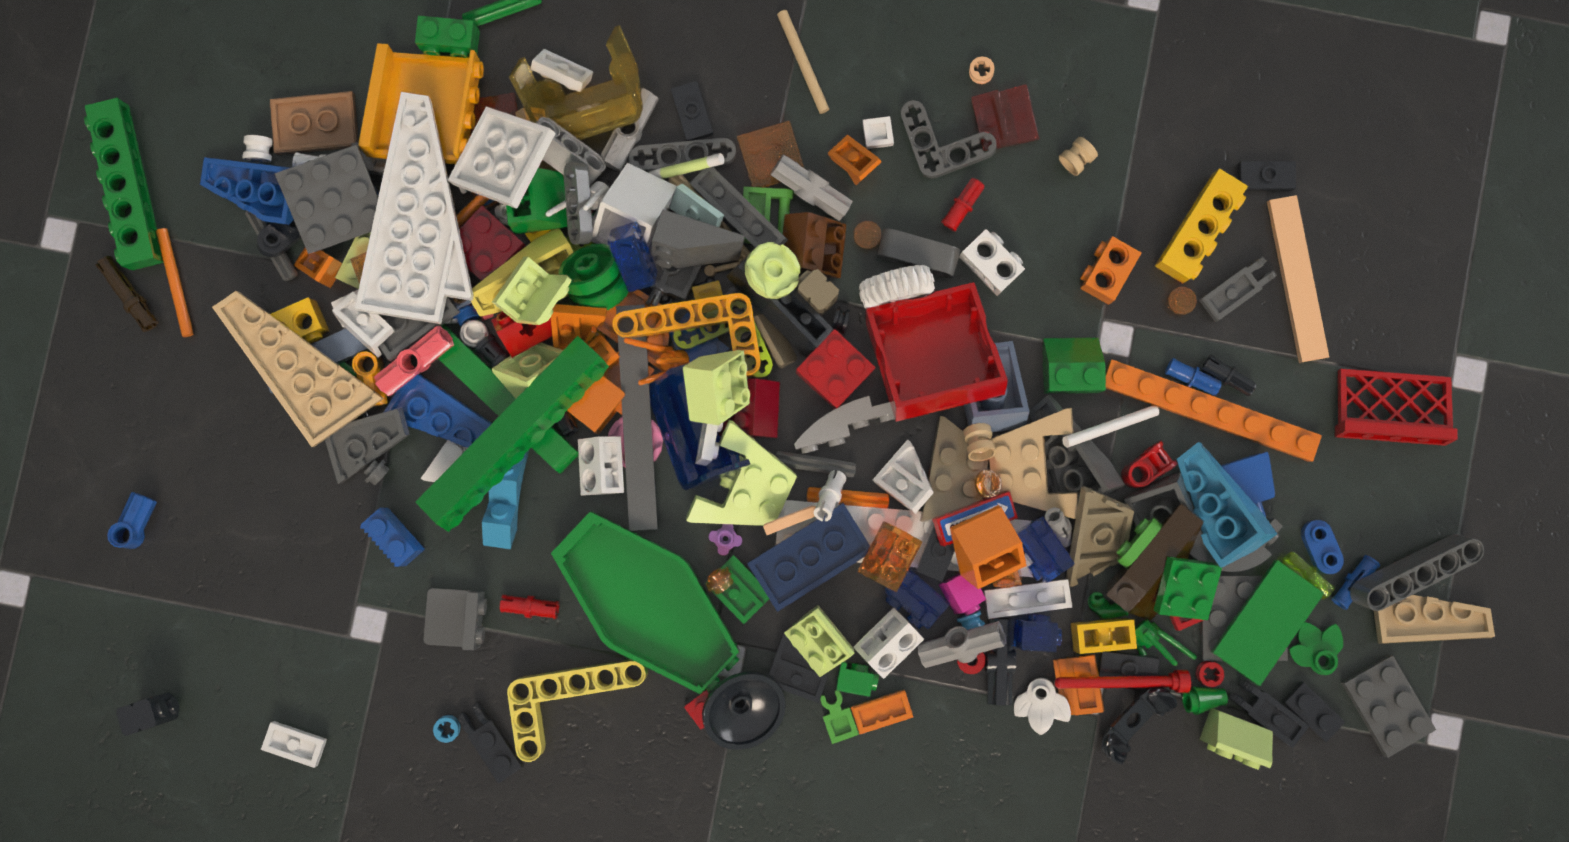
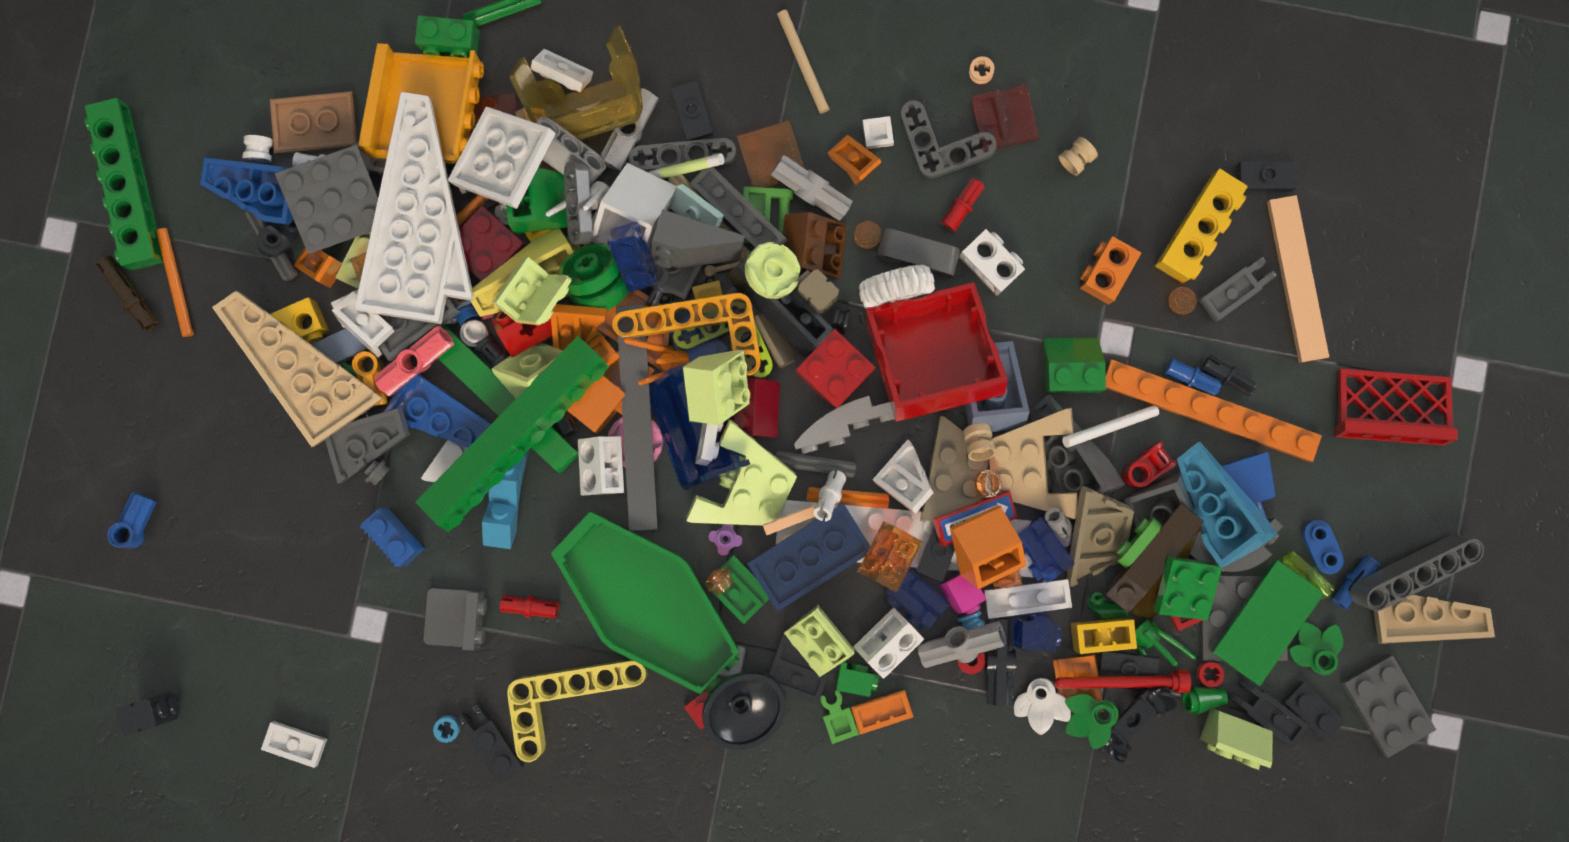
(1088, 722): none -> green plate

